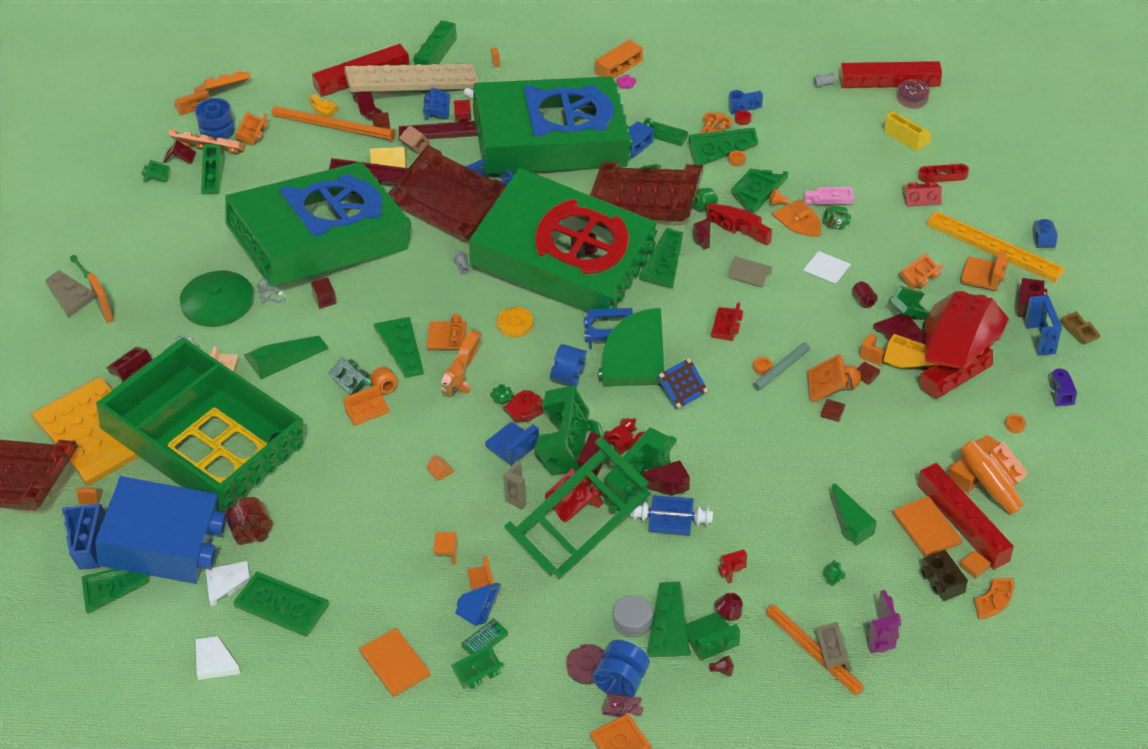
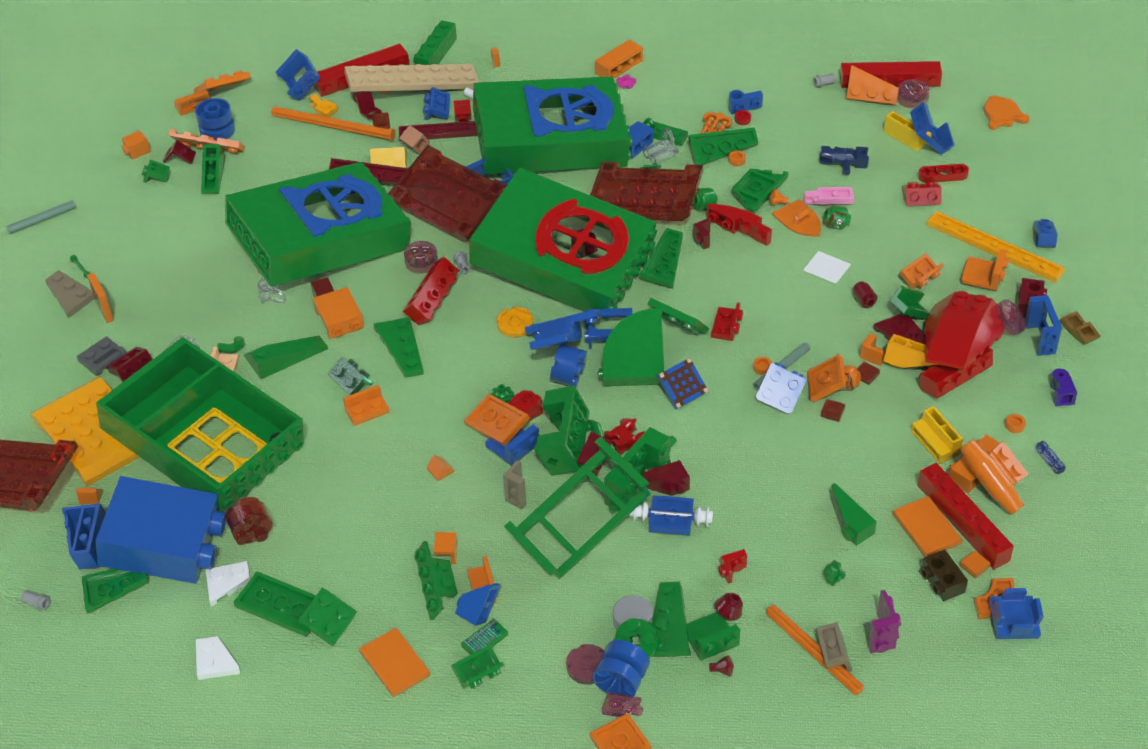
(40, 601): none -> light grey pin
(41, 216): none -> sand green piece
(100, 355): none -> dark grey plate
(135, 145): none -> orange brick
(216, 298): green dish -> none
(233, 347): none -> green arm
(250, 128): orange bracket -> none
(291, 67): none -> blue panel
(327, 616): none -> green plate
(338, 312): none -> orange panel
(385, 379): orange head -> none
(420, 256): none -> head
(431, 291): none -> red brick
(436, 579): none -> green bracket
(447, 333): orange hinge -> none
(454, 376): orange animal -> none
(496, 419): none -> orange tile
(560, 330): none -> blue slope
(576, 498): red bracket -> none
(640, 627): none -> green plate
(661, 150): none -> clear piece
(678, 317): none -> green plate
(749, 271): dark tan panel -> none
(781, 388): none -> bracket
(845, 157): none -> dark blue piece
(869, 88): none -> orange wing
(923, 123): none -> blue panel
(937, 435): none -> yellow piece
(1003, 112): none -> orange tile
(1012, 317): none -> clear pink tile
(1016, 614): none -> blue panel
(1050, 457): none -> clear blue axle

